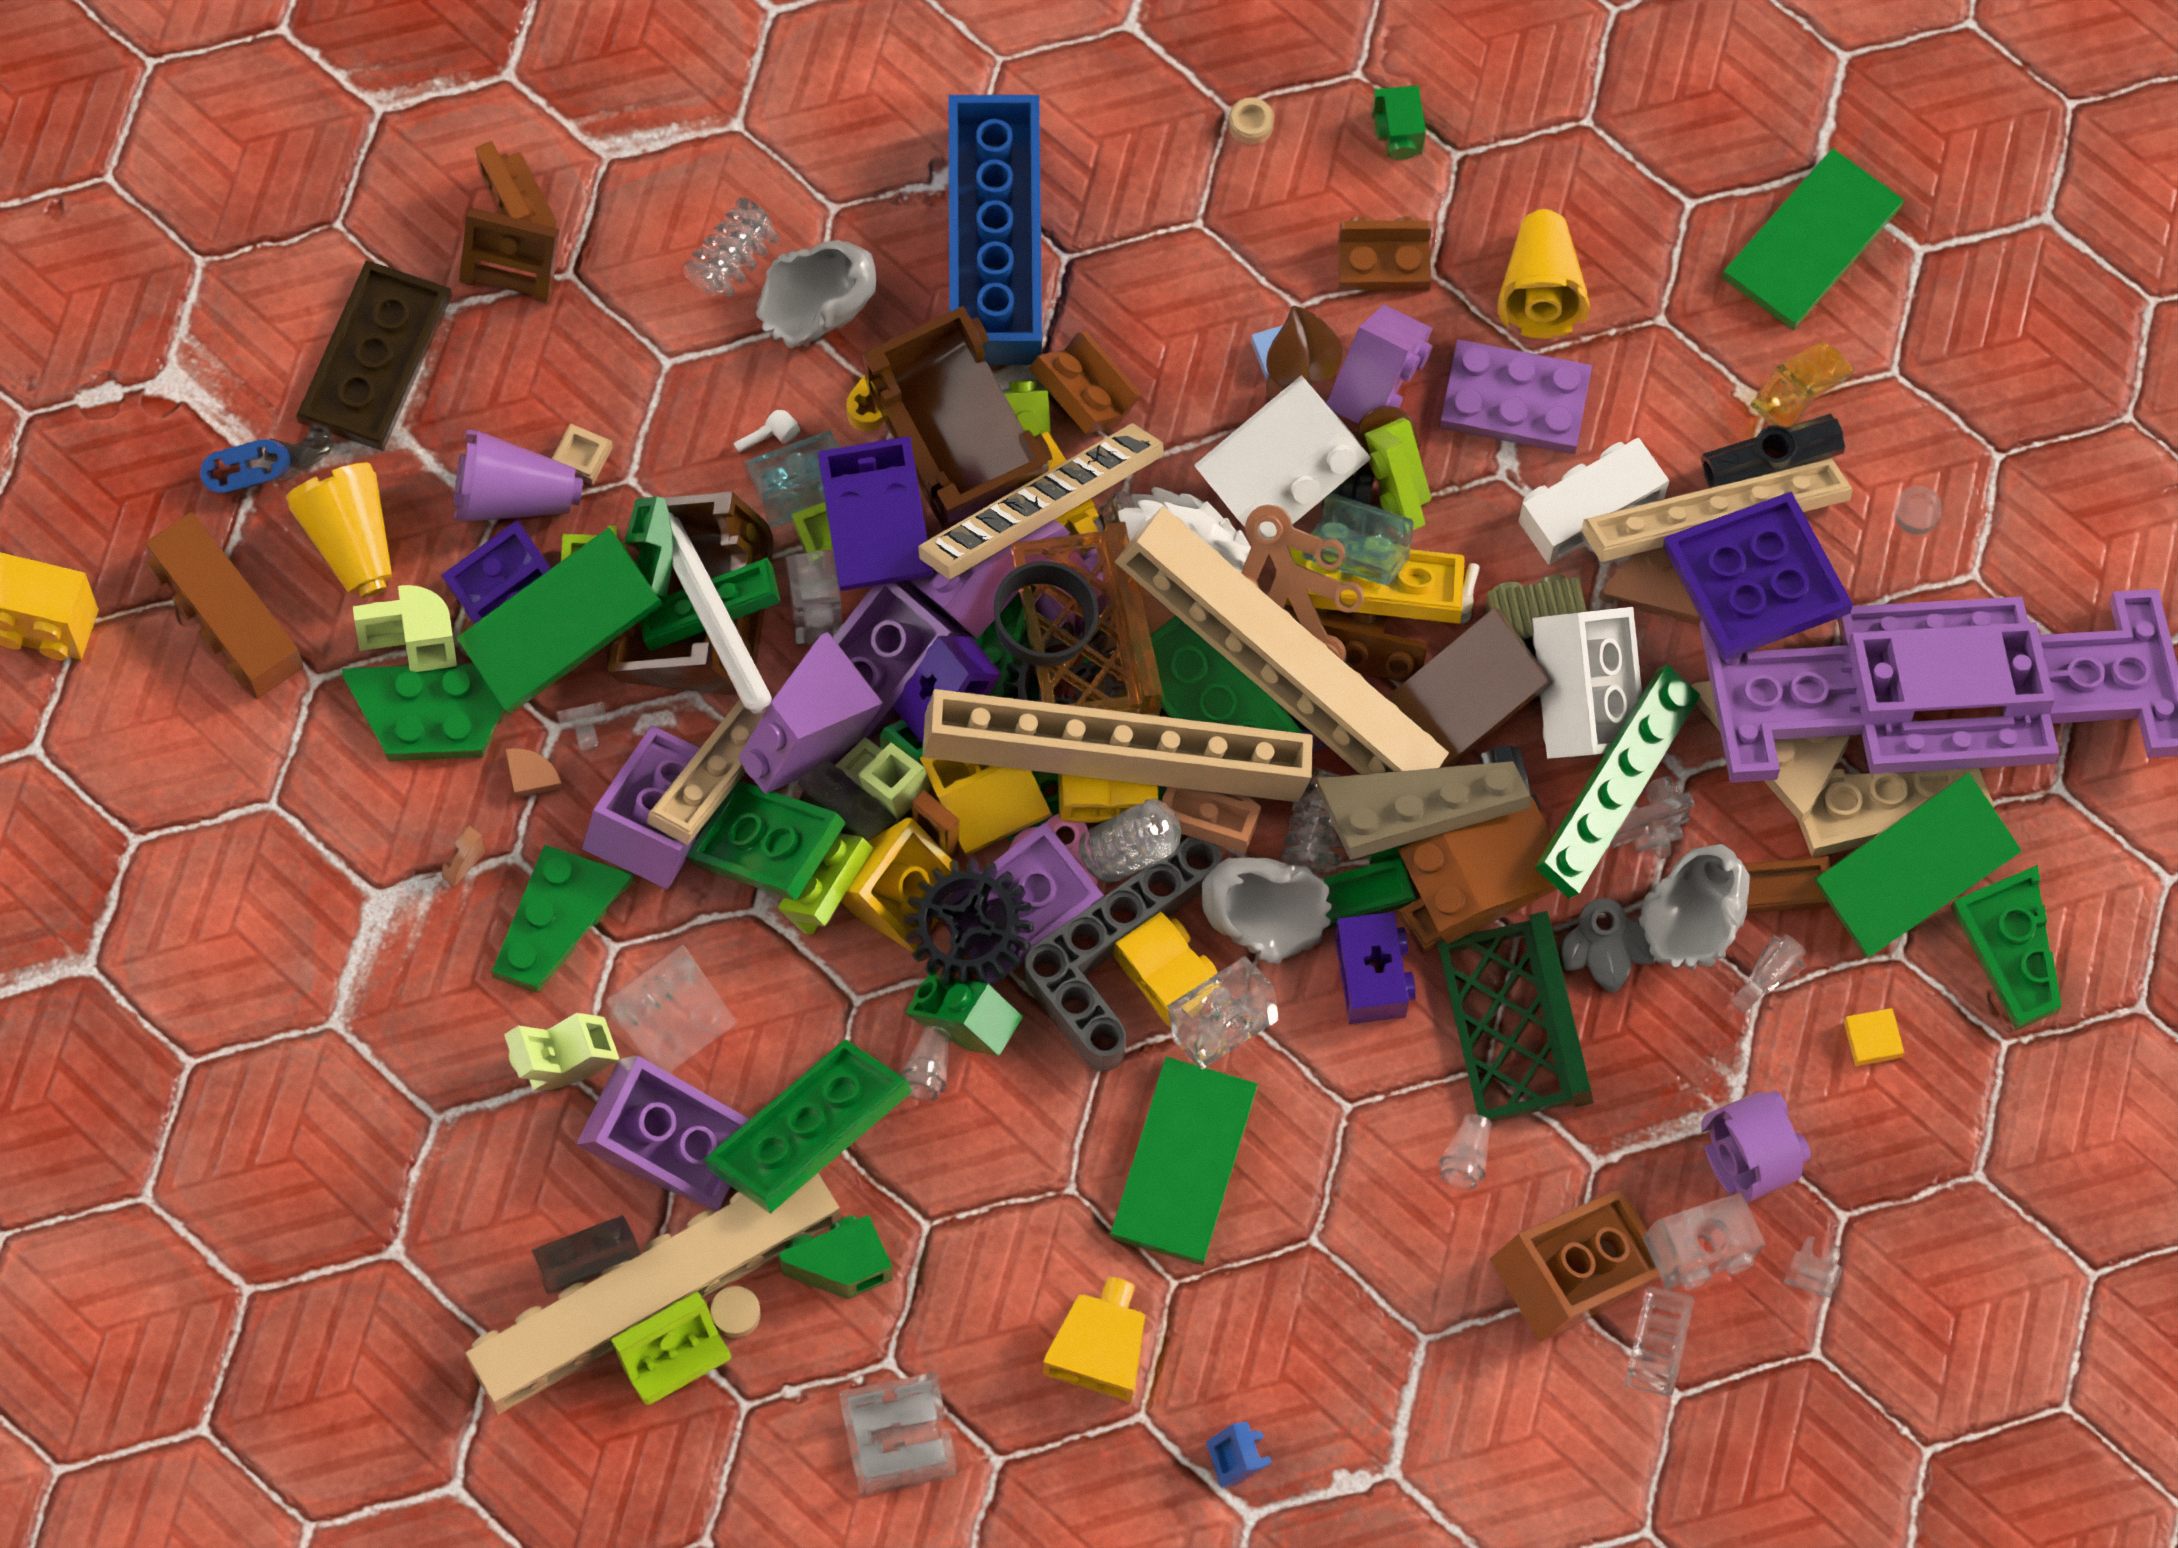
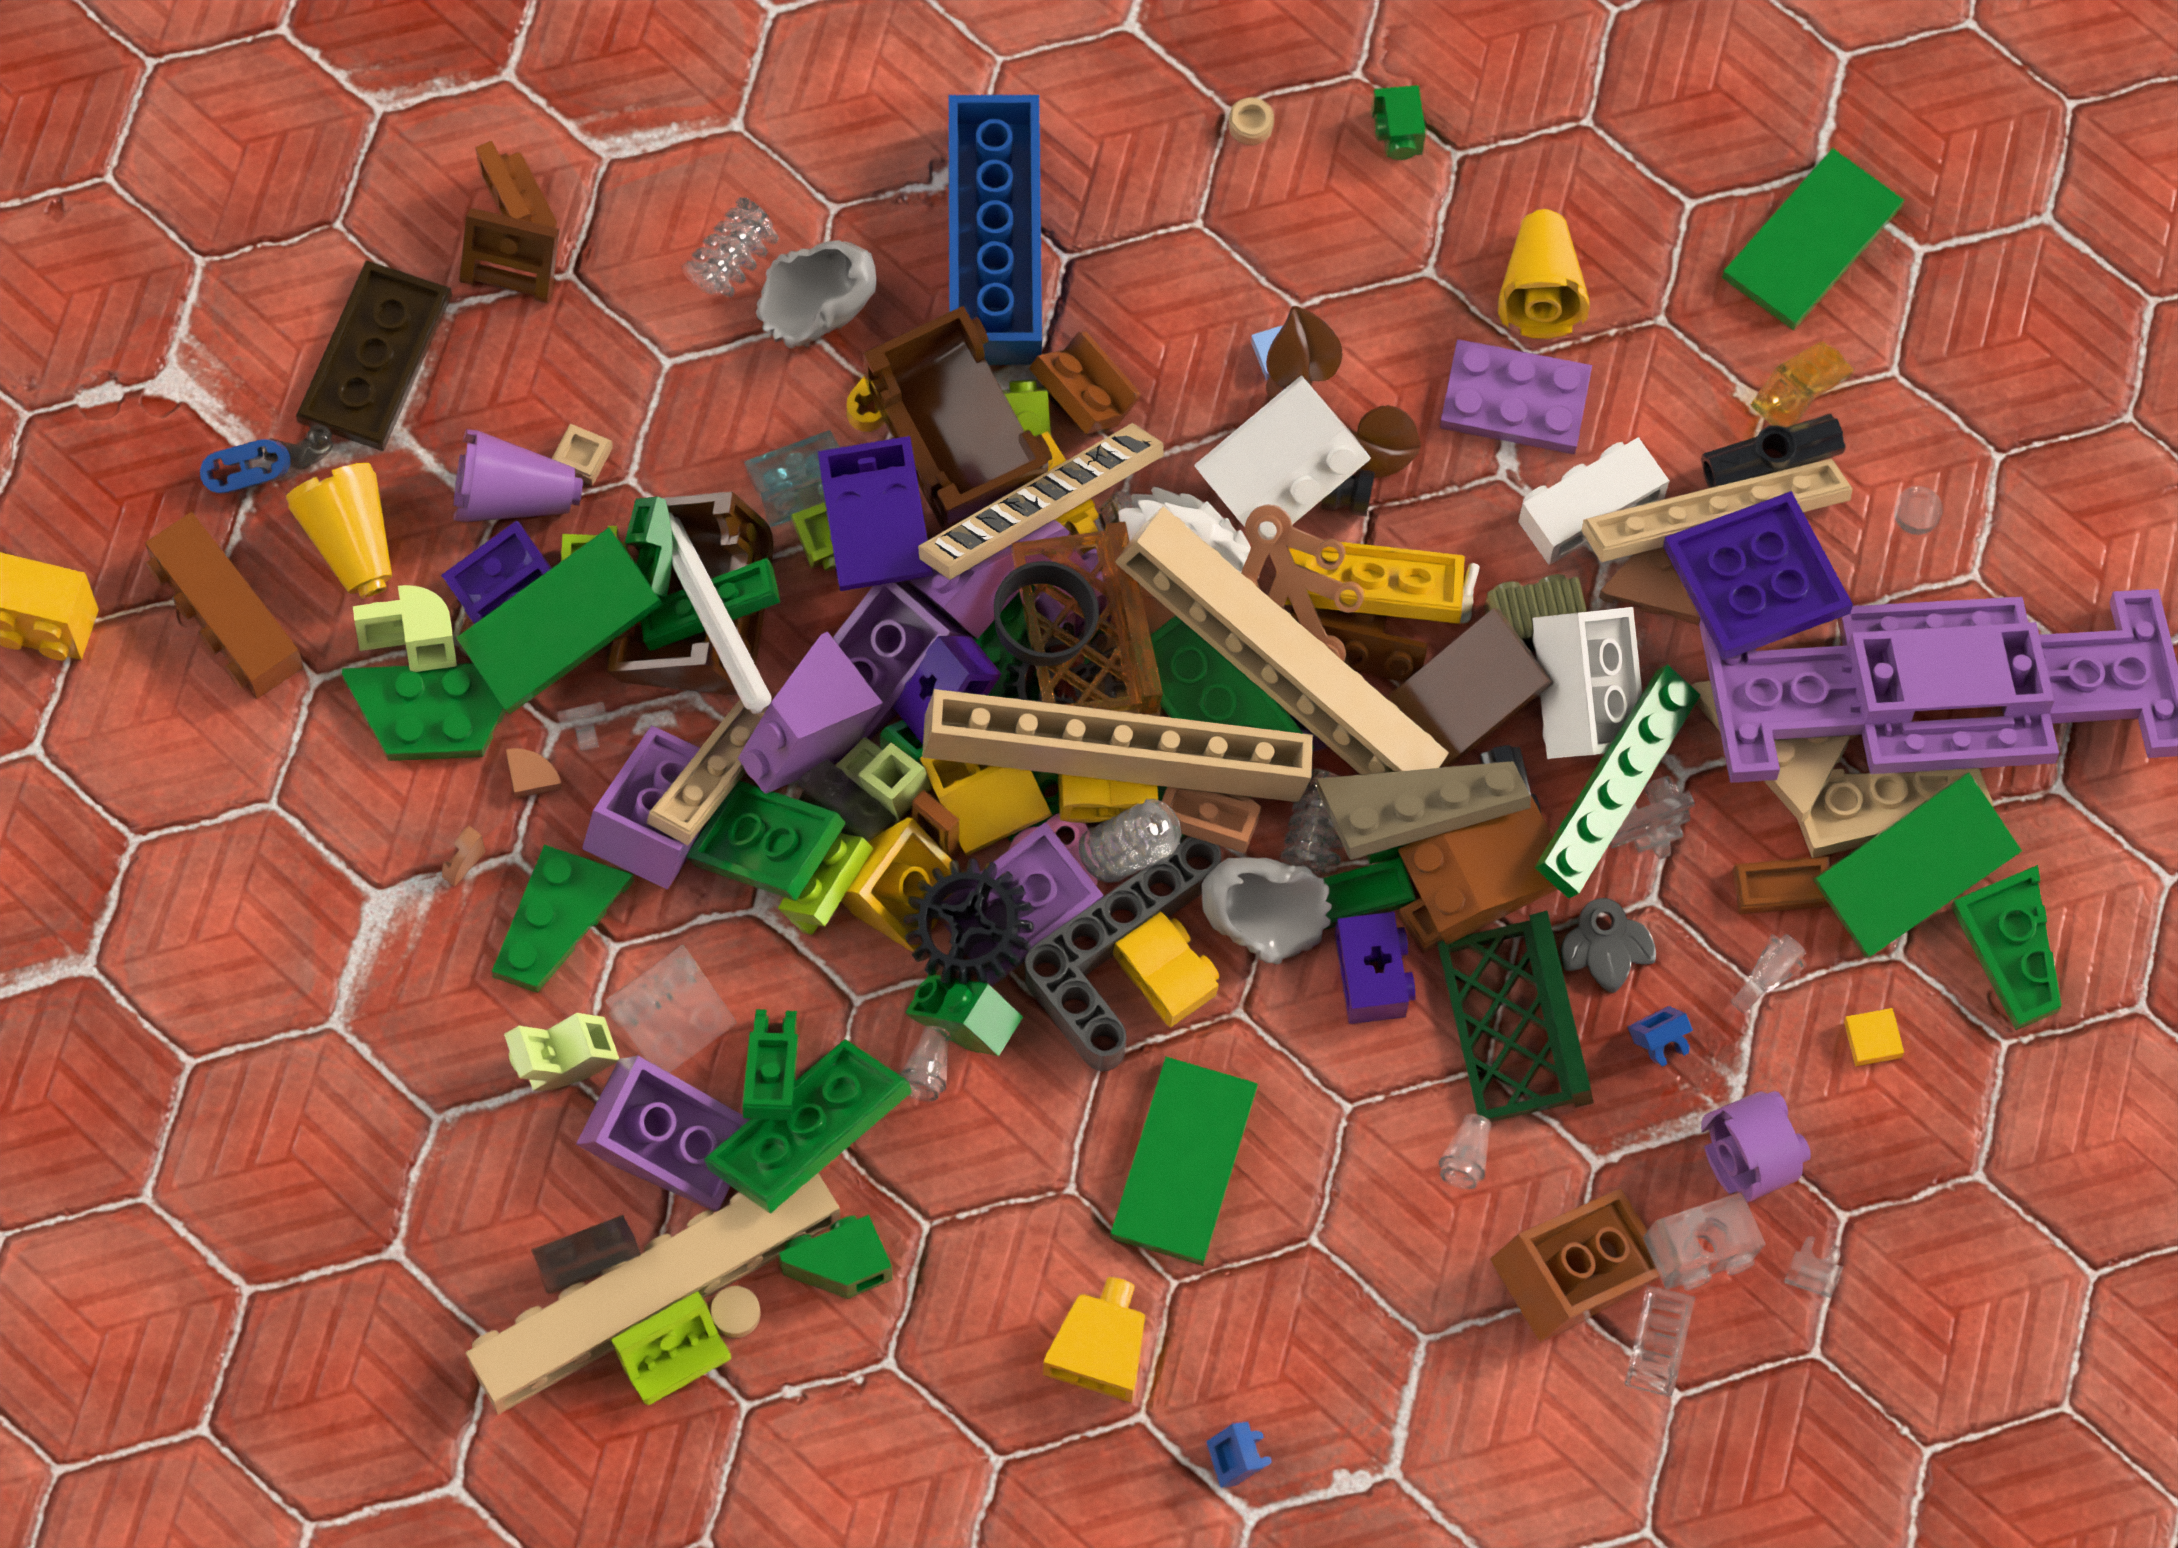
(771, 1069): none -> green hinge
(778, 423): white hand -> none
(813, 595): clear brick -> none
(896, 1434): piece -> none
(1223, 1012): clear brick -> none
(1373, 539): clear light blue bracket -> none
(1379, 359): medium lavender brick -> none
(1384, 254): dark orange bracket -> none
(1399, 470): lime bracket -> none
(1660, 1029): none -> blue tile
(1696, 908): light grey piece -> none

